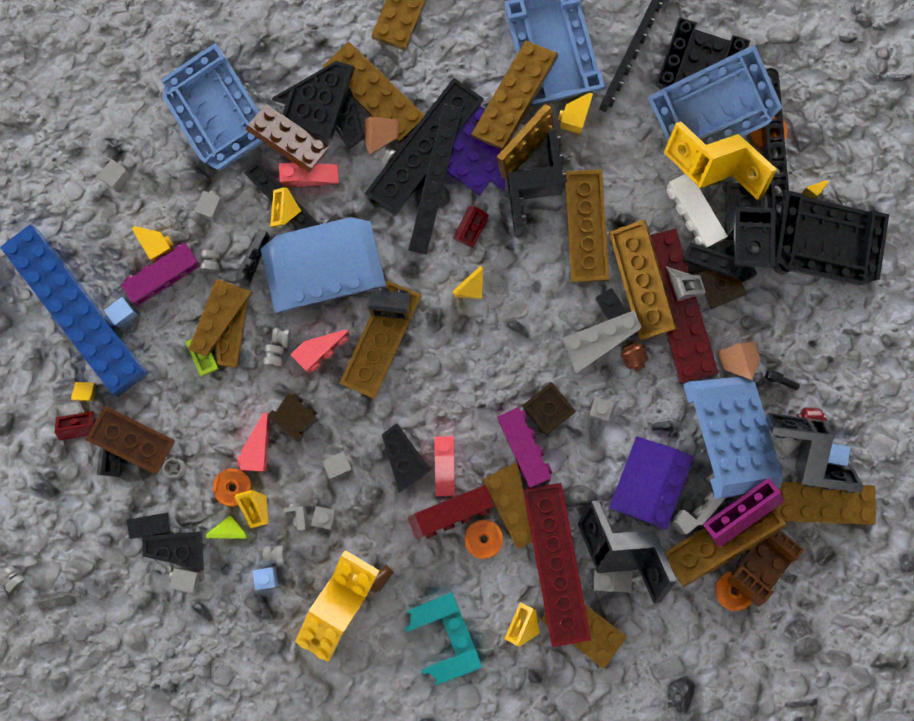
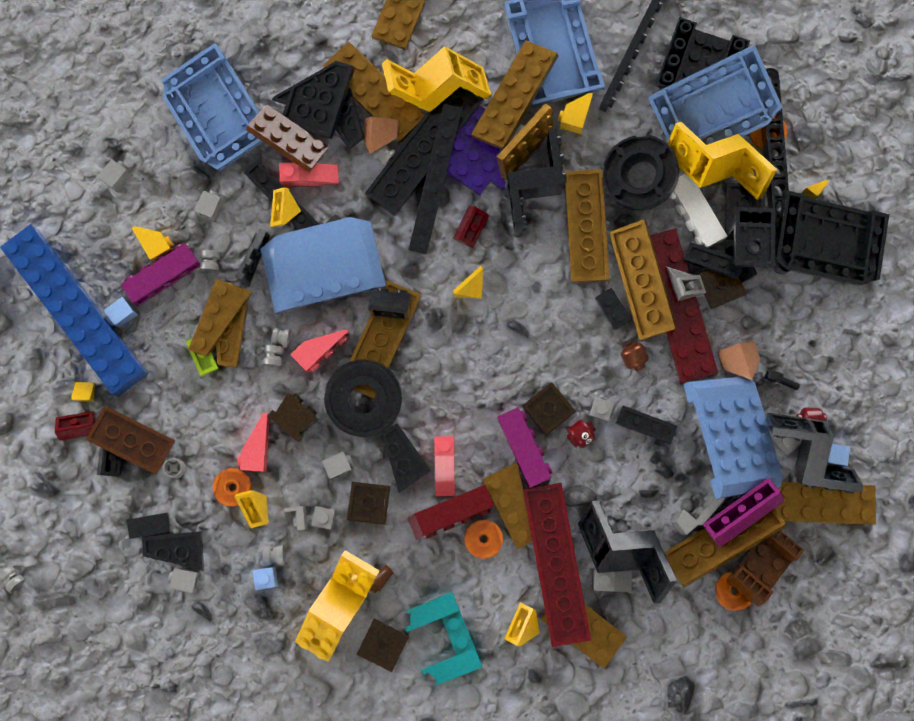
(228, 529): lime slope -> none
(364, 373): none -> black piece
(368, 503): none -> dark brown plate
(383, 645): none -> dark brown plate
(436, 79): none -> yellow bracket
(581, 434): none -> dark red head
(600, 339): light grey wing -> none
(633, 151): none -> black piece
(646, 424): none -> black plate
(651, 482): dark purple slope -> none

